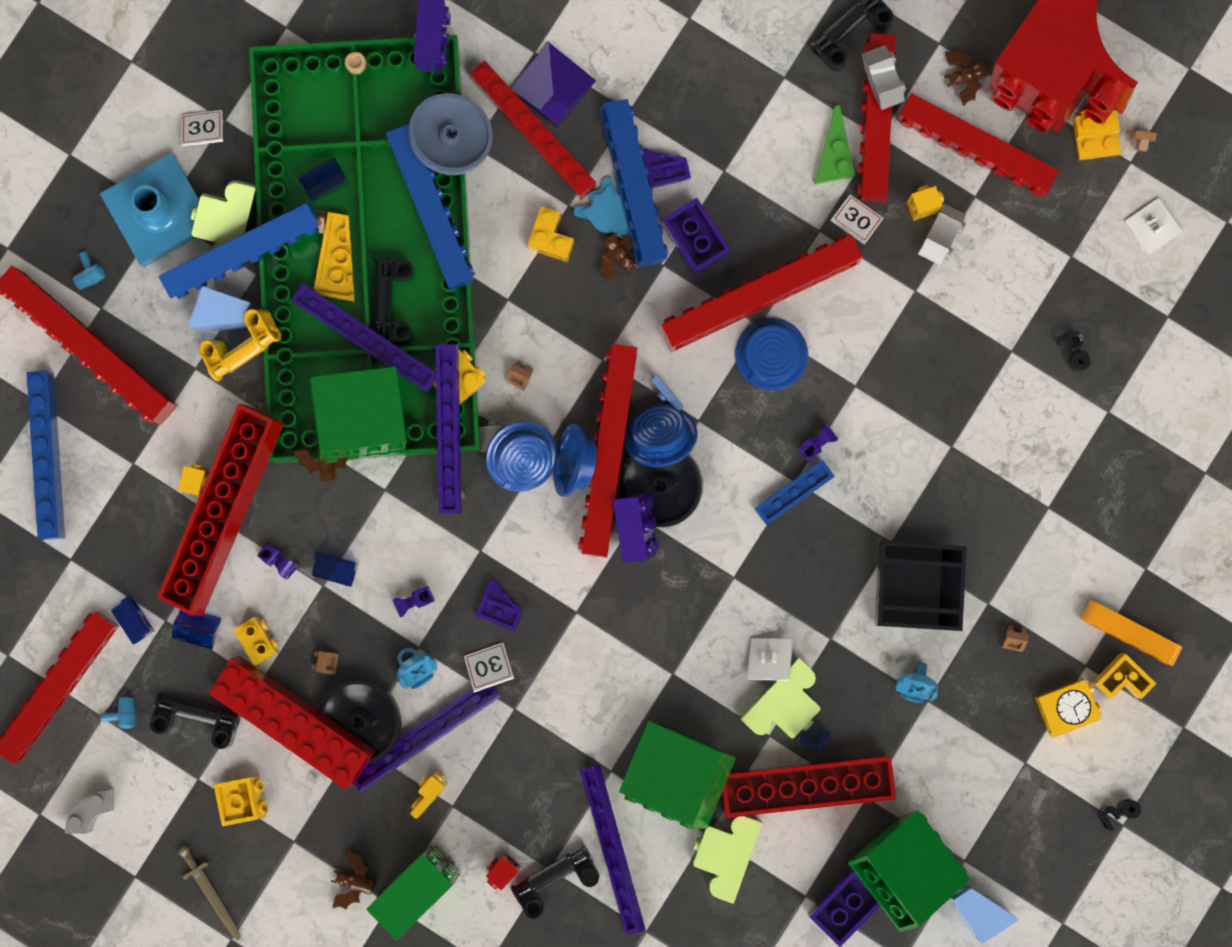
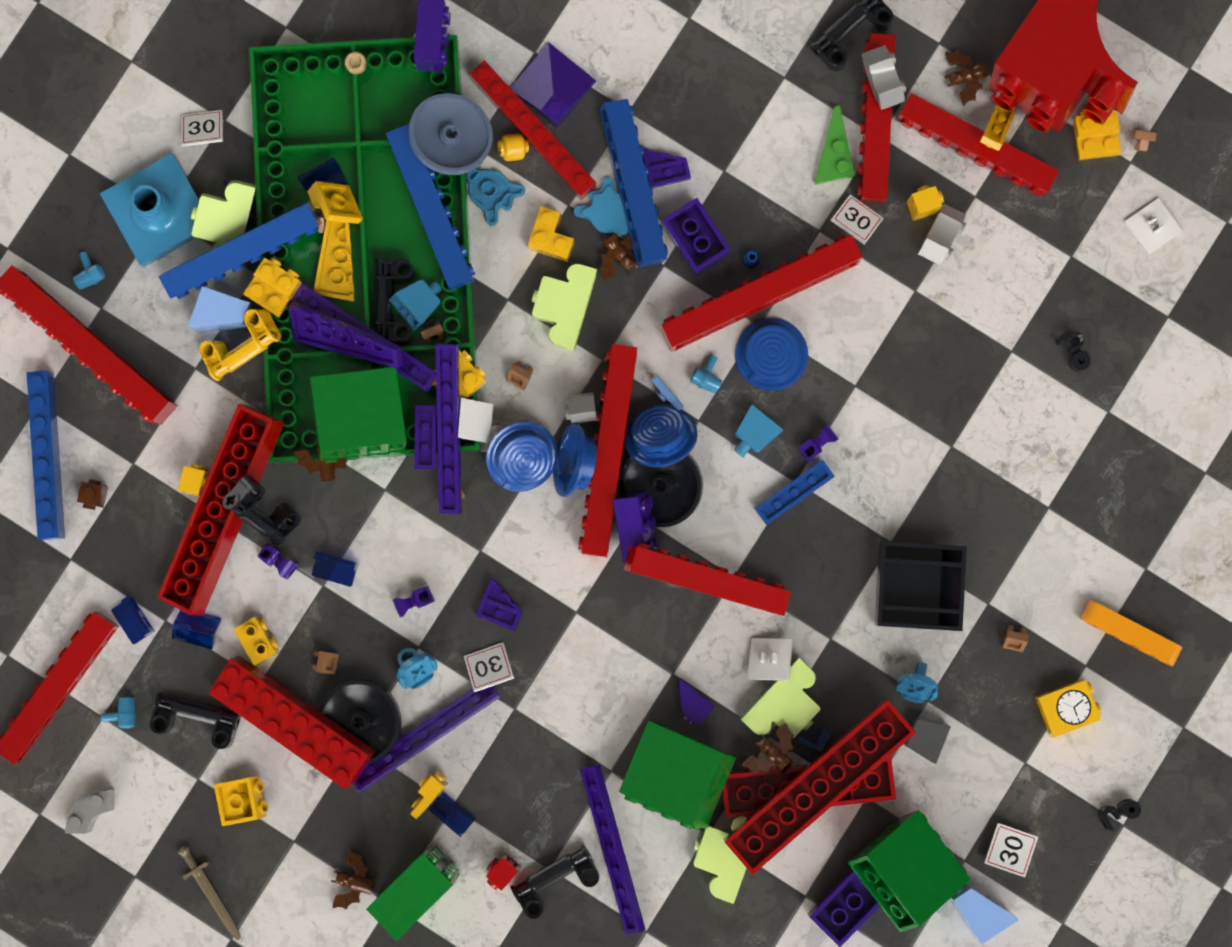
(92, 494): none -> reddish brown brick
(246, 495): none -> black piece
(273, 286): none -> yellow plate
(334, 335): none -> dark purple wing
(335, 202): none -> yellow plate
(416, 302): none -> dark azure torso
(425, 437): none -> dark purple plate
(430, 329): none -> medium nougat tile
(452, 814): none -> clear blue panel
(475, 420): none -> white sticker
(492, 191): none -> dark azure tile
(512, 147): none -> yellow head
(565, 304): none -> yellowish green brick
(581, 408): none -> light grey brick
(693, 704): none -> dark purple slope
(704, 378): none -> dark azure piece
(707, 580): none -> red brick
(751, 263): none -> blue hose
(755, 432): none -> dark azure torso
(775, 755): none -> reddish brown animal
(819, 786): none -> red brick
(928, 738): none -> dark grey torso
(997, 127): none -> yellow plate
(1011, 850): none -> white piece
(1123, 673): yellow brick -> none

